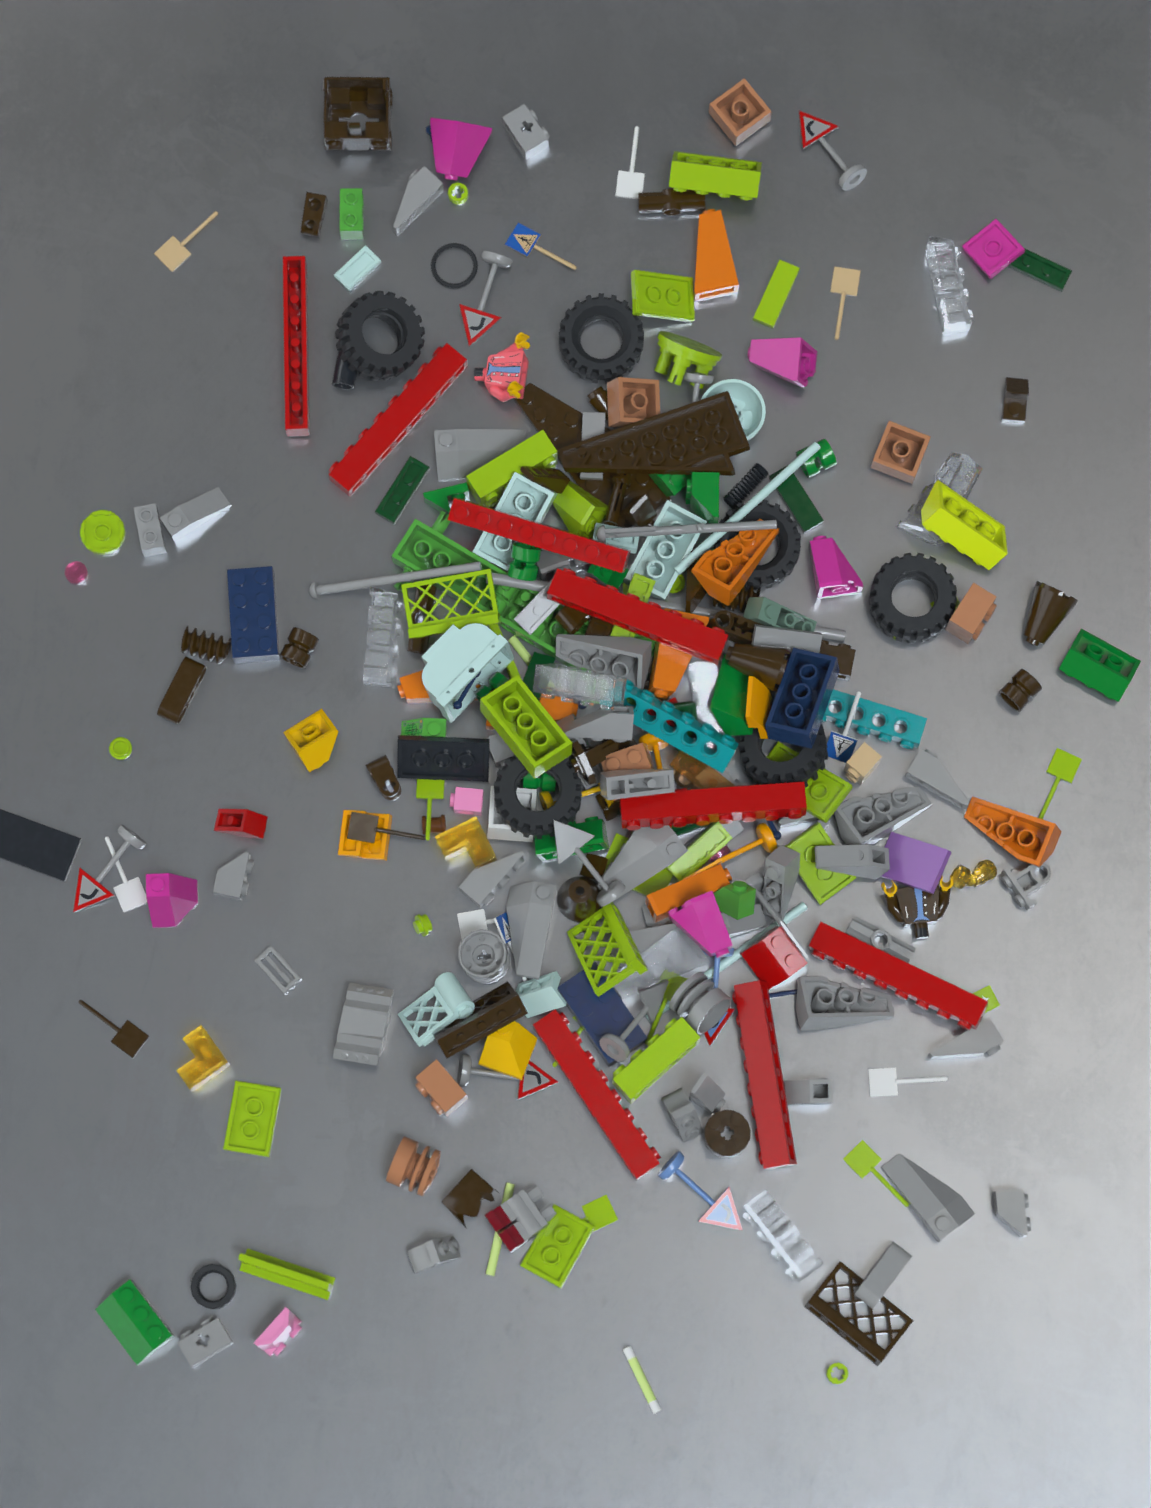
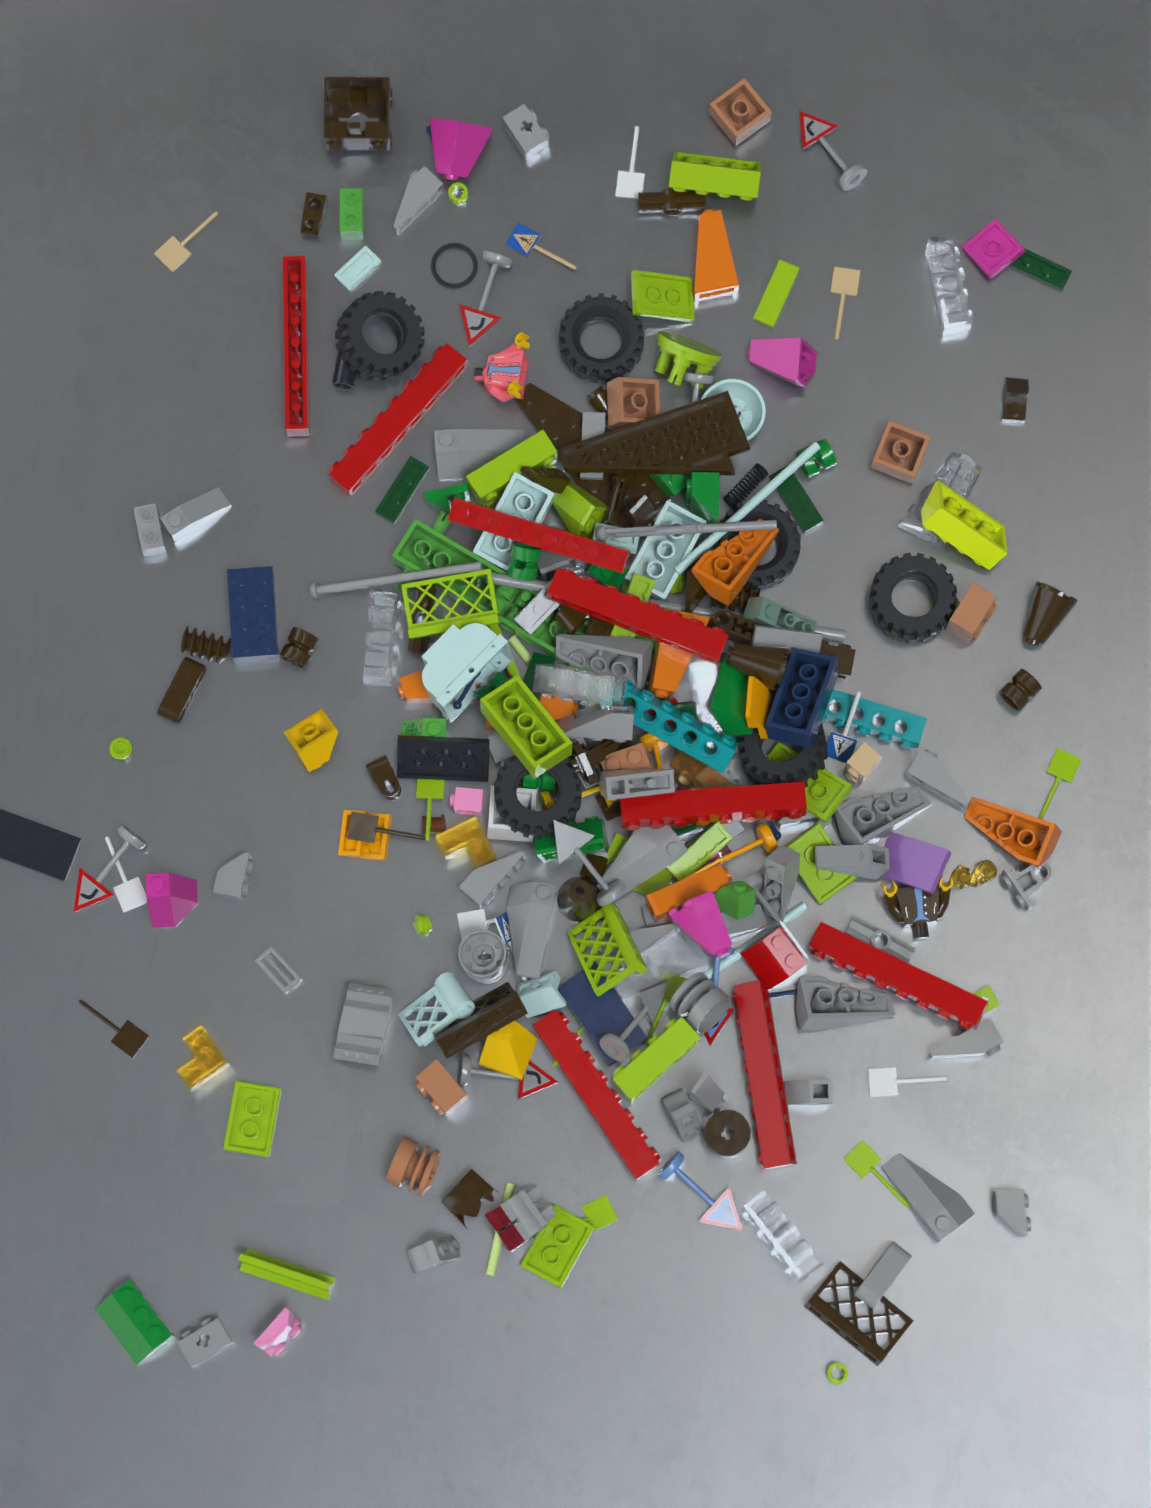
(76, 573): clear pink tile -> none
(102, 532): lime tile -> none
(195, 1286): black tyre -> none
(241, 823): red slope -> none
(642, 1380): yellowish green bar -> none
(831, 569): dark pink slope -> none
(1099, 665): green slope -> none

